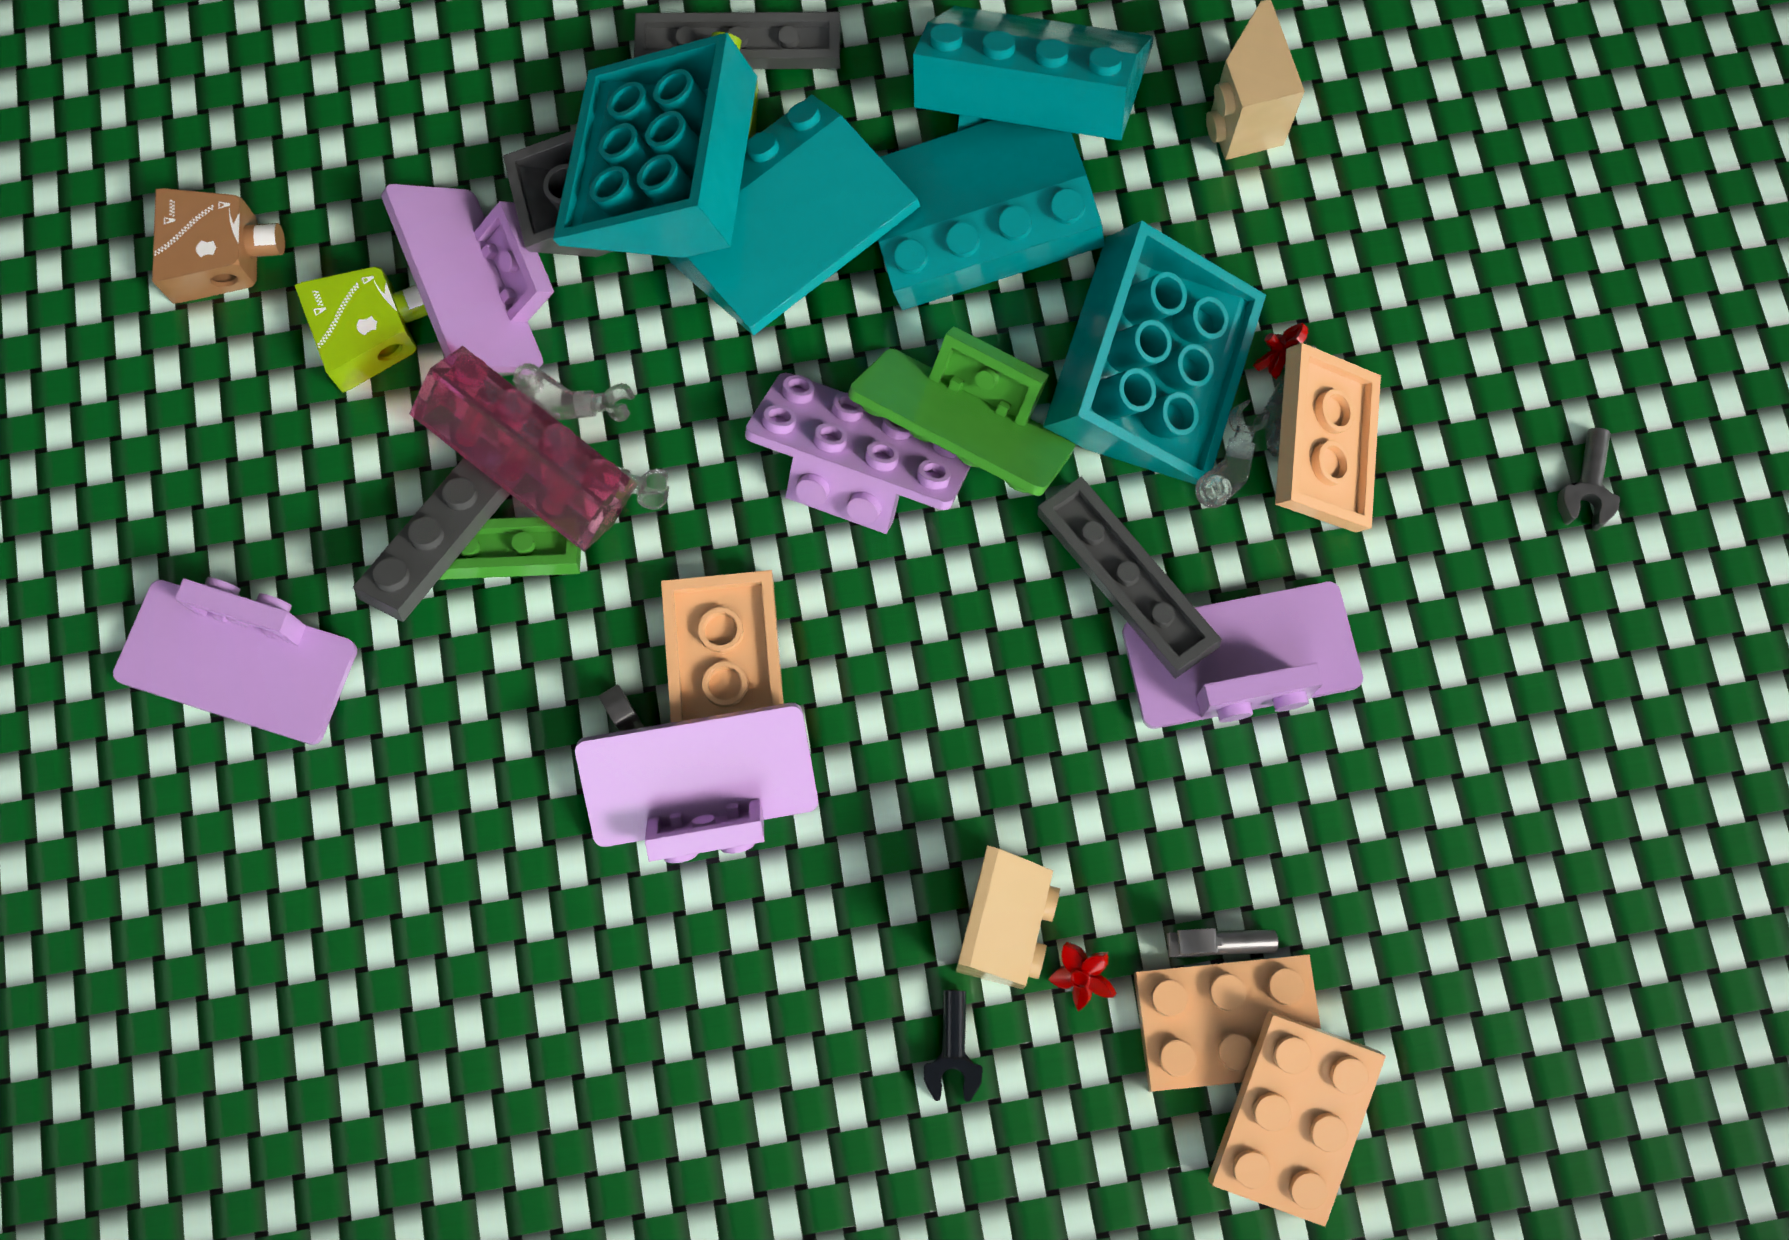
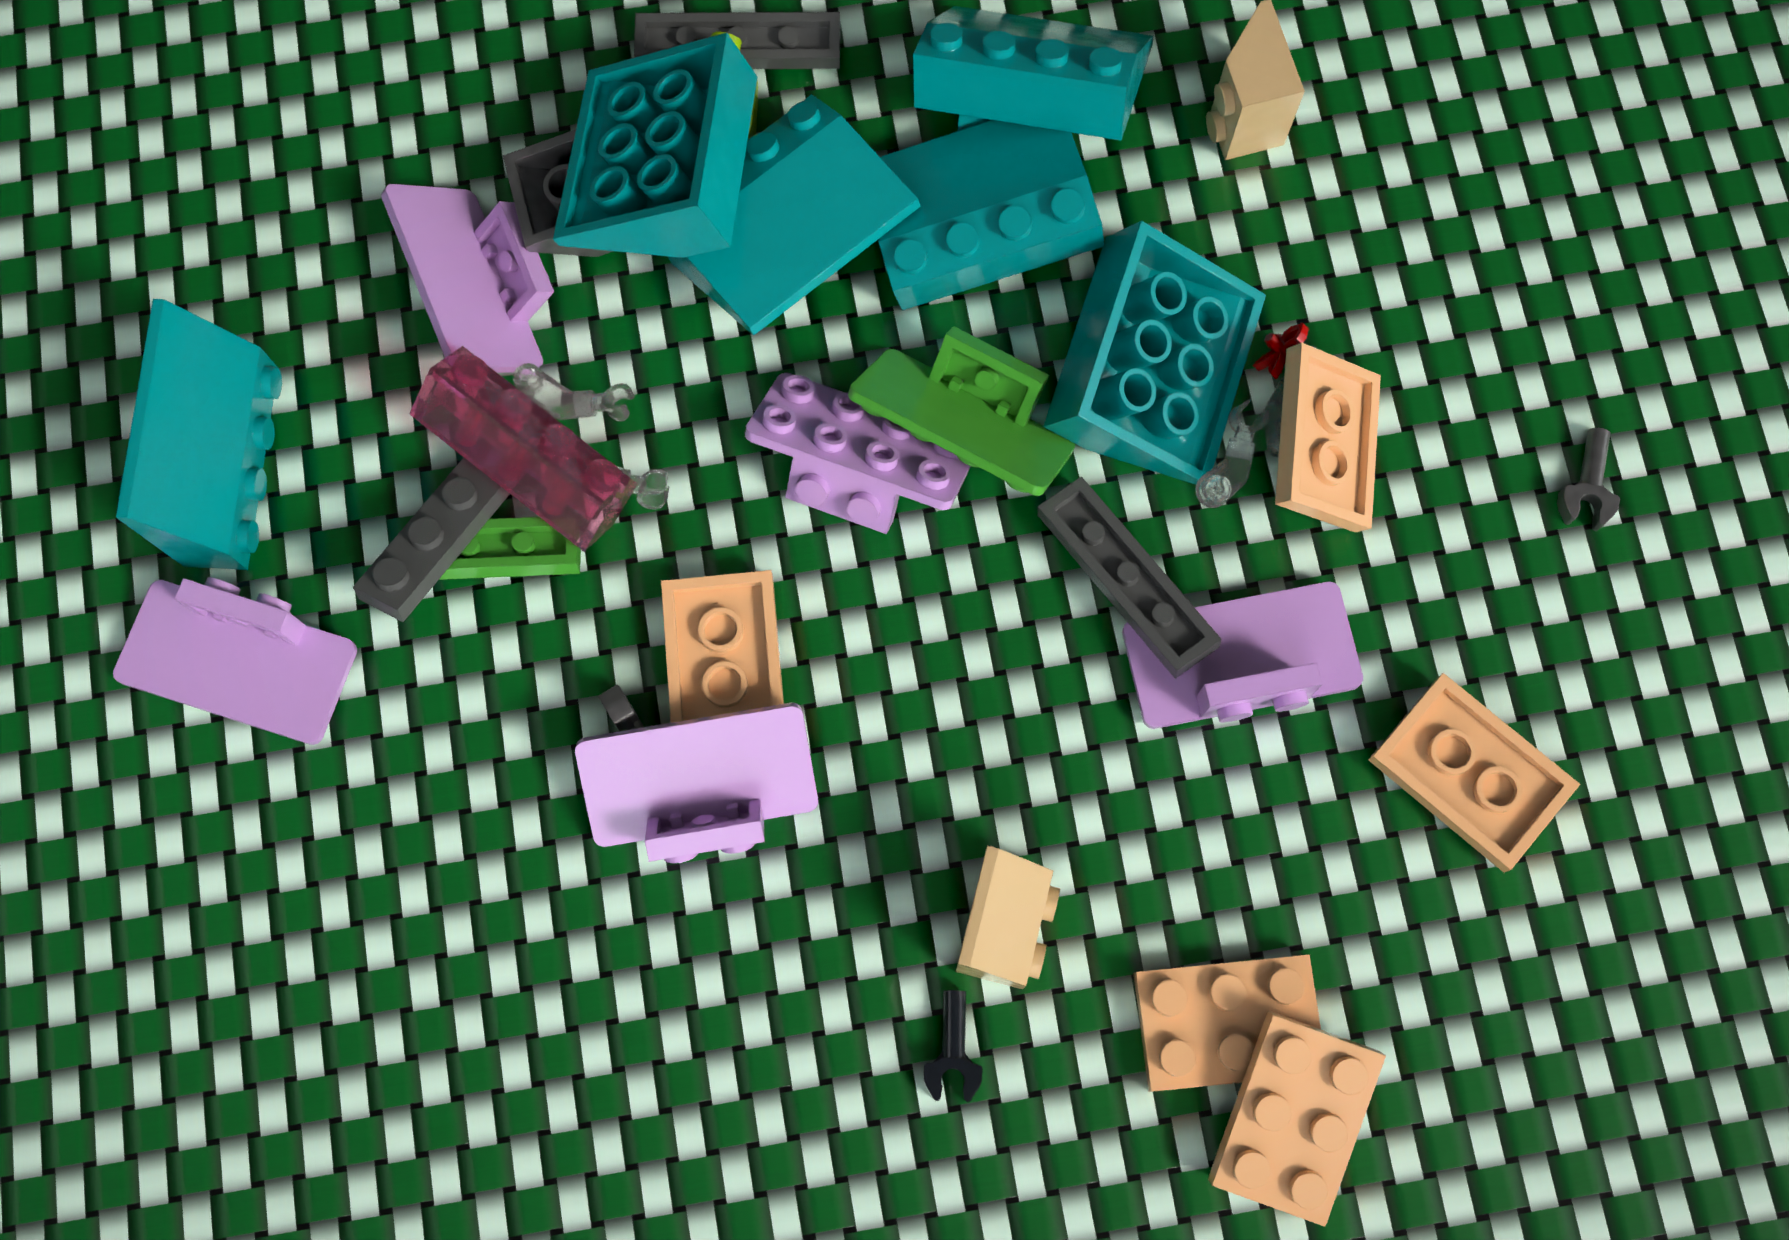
(199, 441): none -> teal slope
(208, 244): medium nougat torso -> none
(360, 323): lime torso -> none
(1082, 975): red plant -> none
(1212, 942): flat silver bar -> none
(1474, 773): none -> light nougat plate

